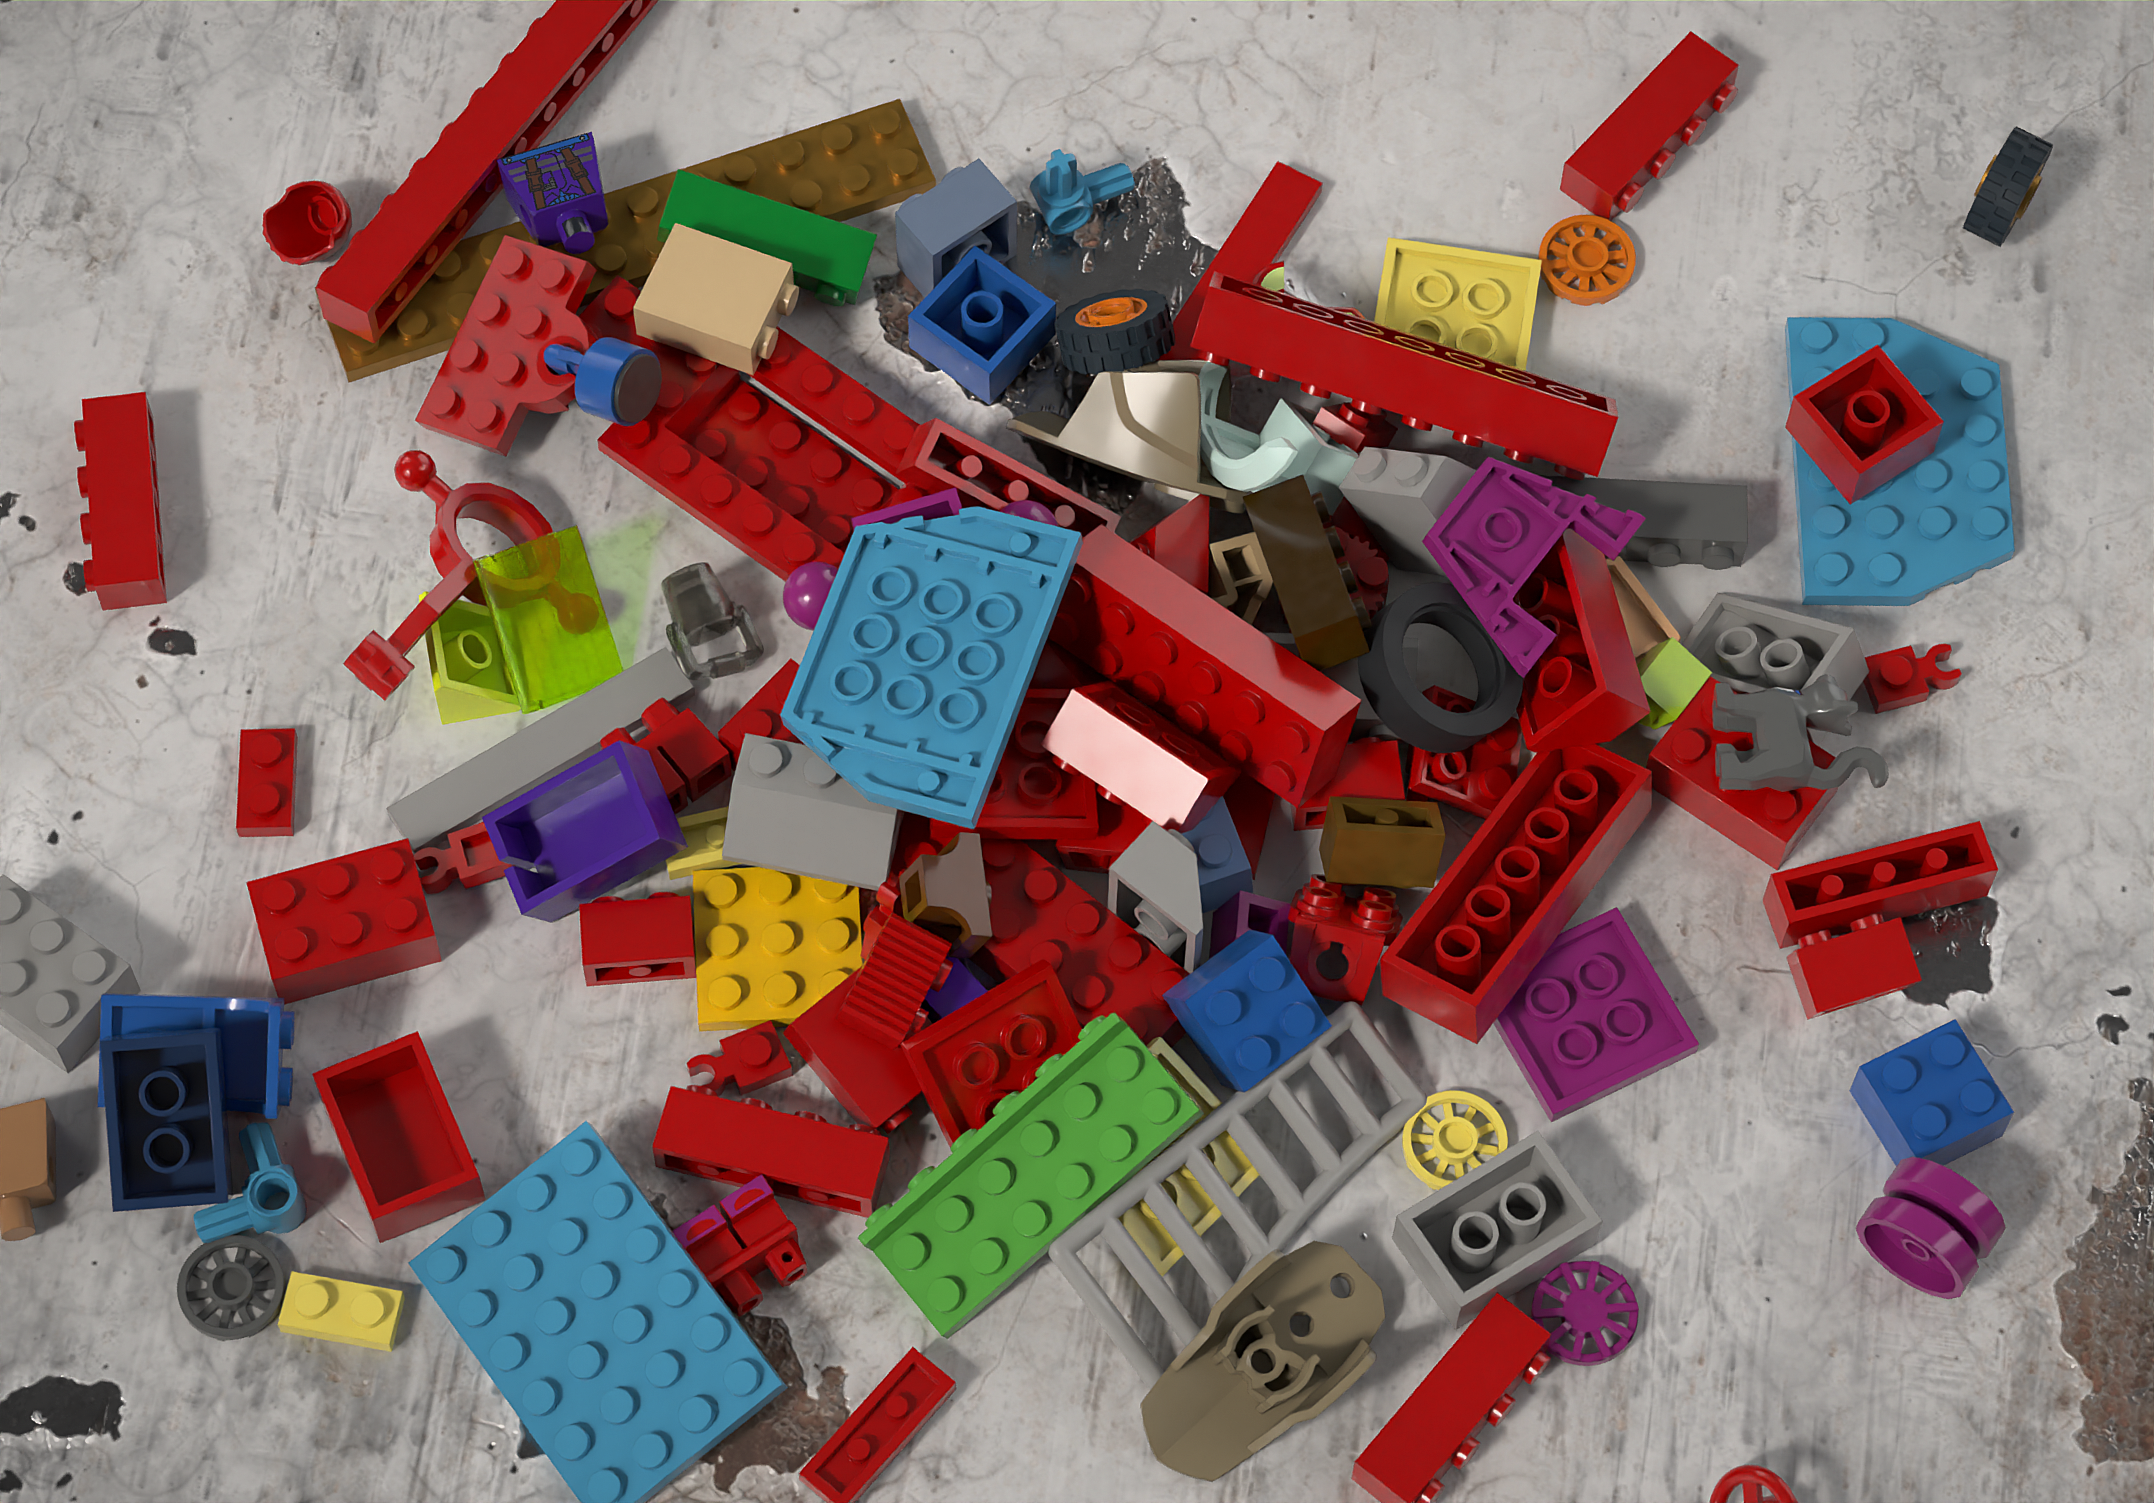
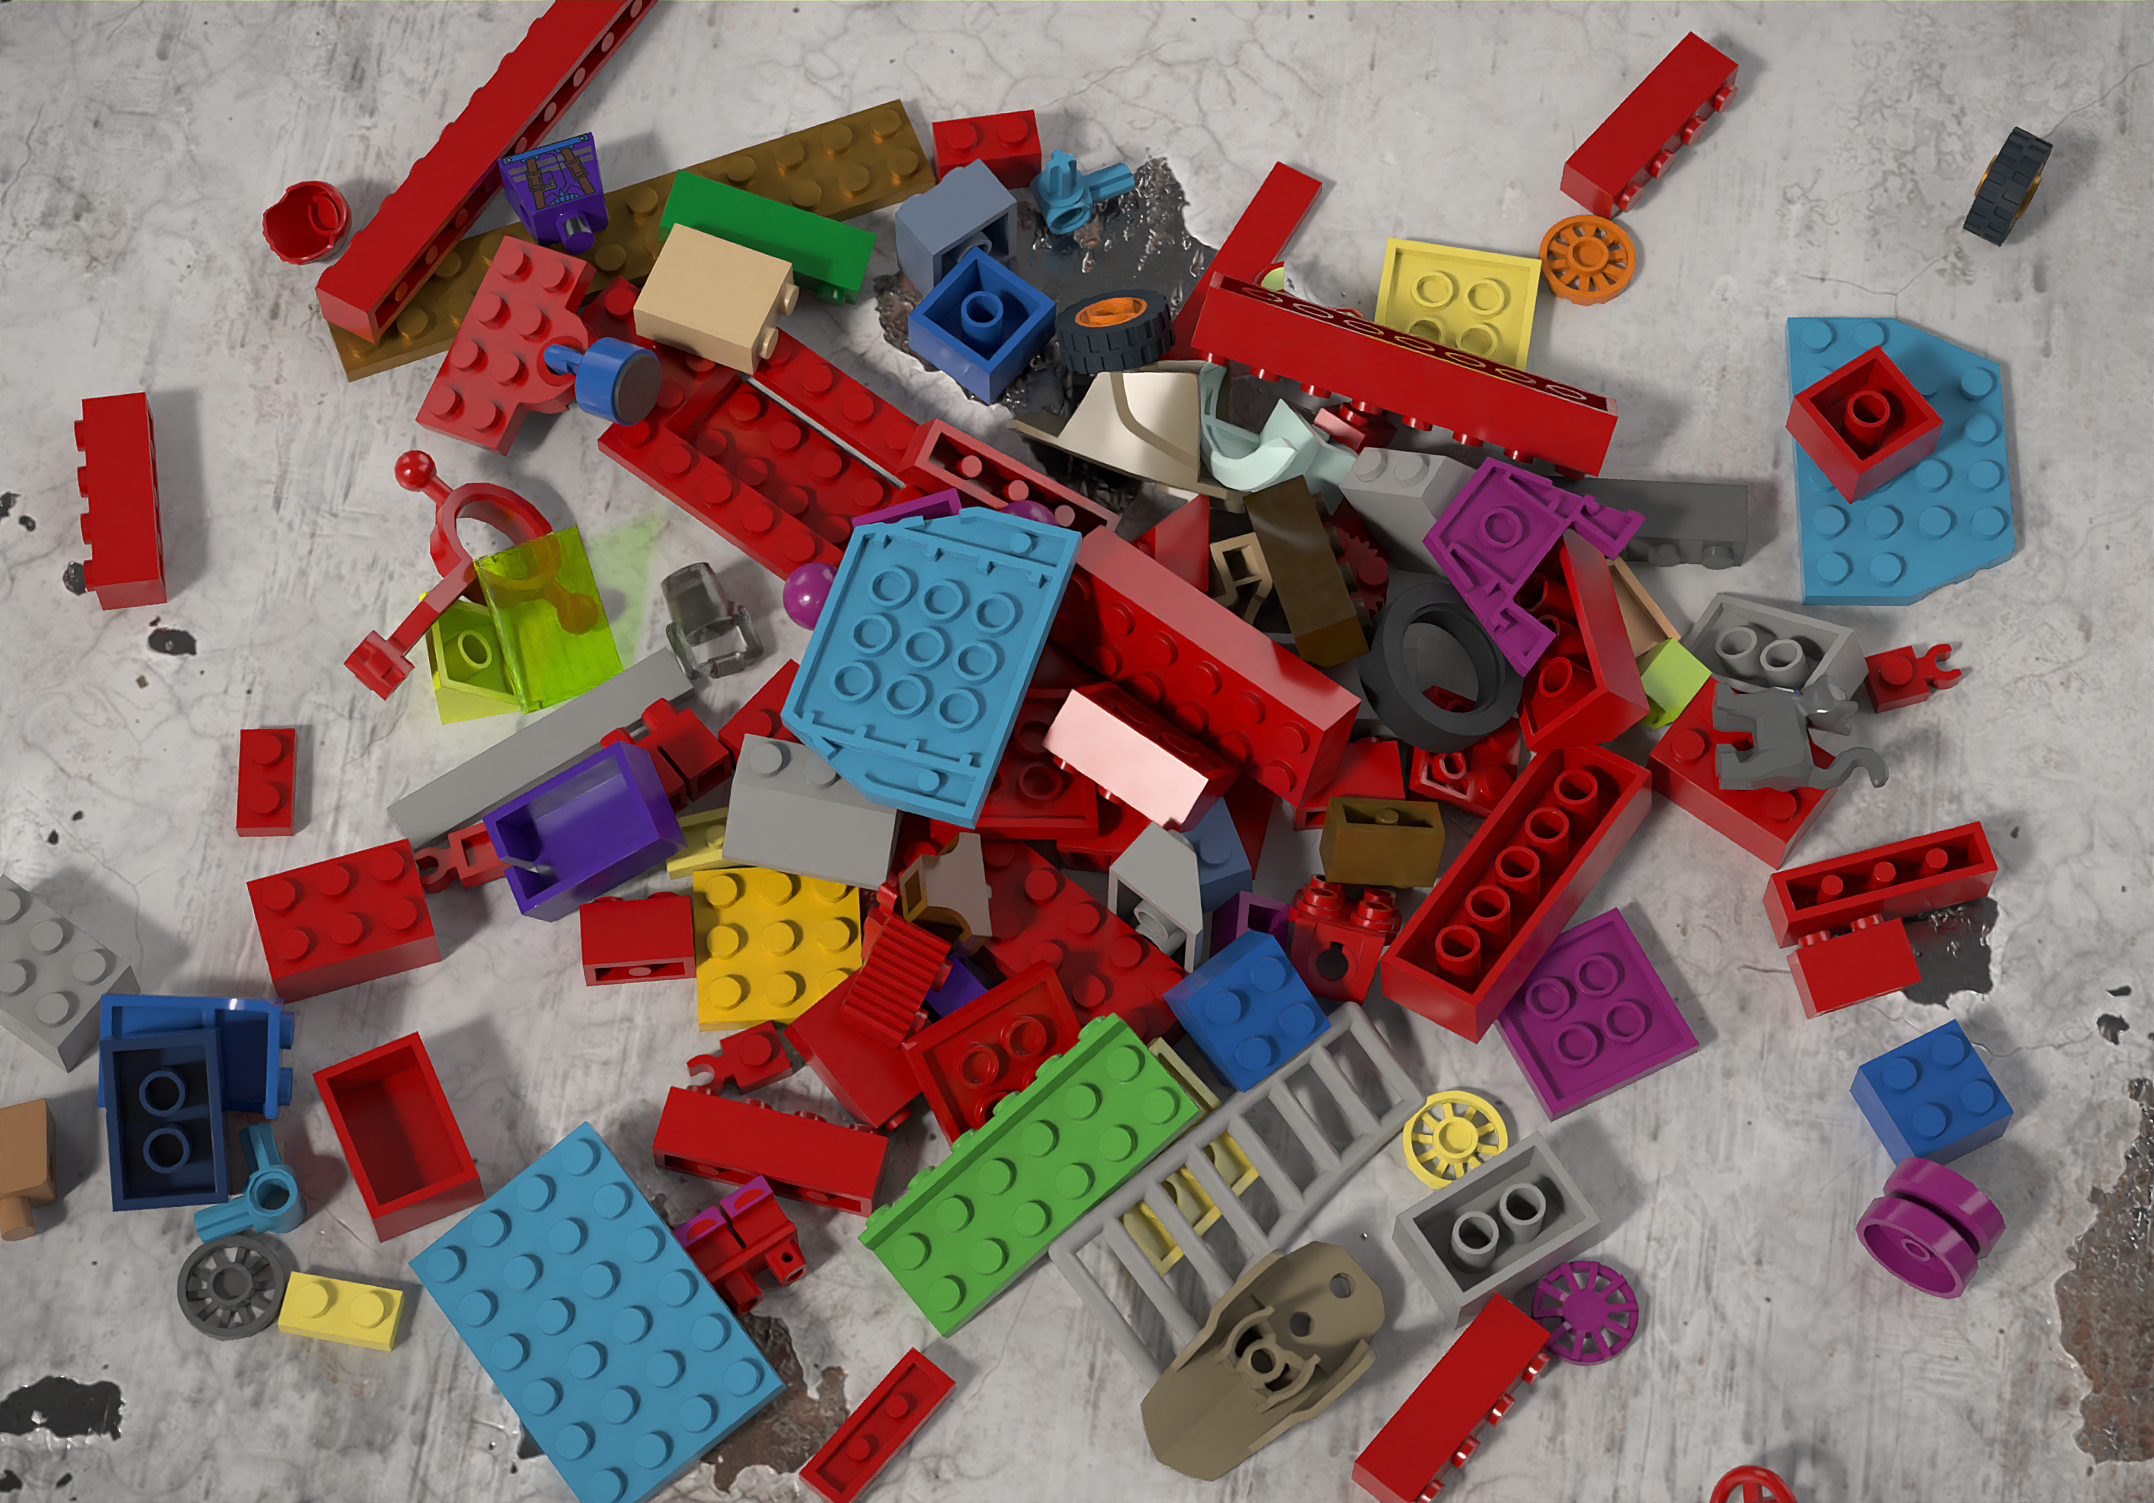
(1002, 142): none -> red brick

